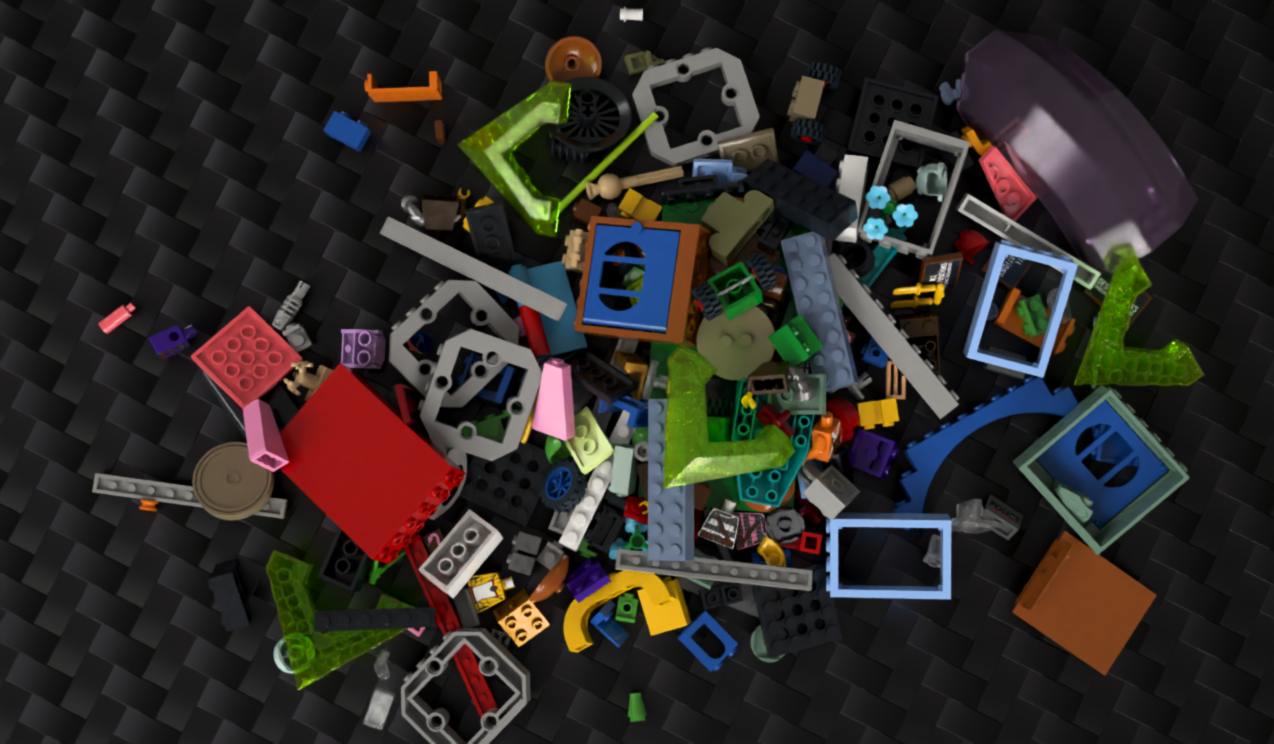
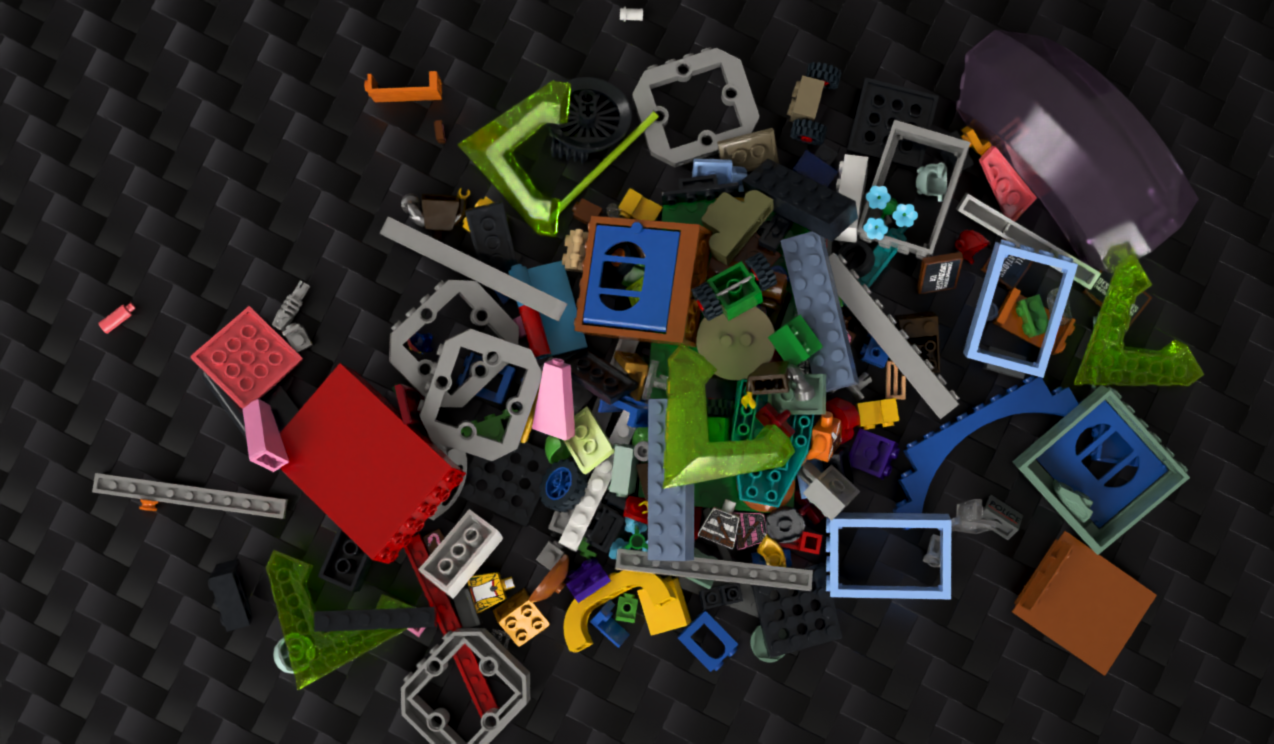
(164, 341): dark purple torso -> none
(230, 483): dark tan brick -> none
(307, 379): tan piece -> none
(347, 131): blue brick -> none
(363, 348): lavender slope -> none
(376, 568): bright green plant -> none
(379, 708): clear plate -> none
(380, 665): clear arm -> none
(521, 562): flat silver piece -> none
(583, 52): dark orange dish -> none
(610, 185): tan piece -> none
(636, 708): bright green cone -> none
(641, 61): olive slope -> none
(701, 494): reddish brown brick -> none
(901, 188): tan brick -> none
(939, 294): yellow piece -> none
(949, 95): sand blue piece -> none

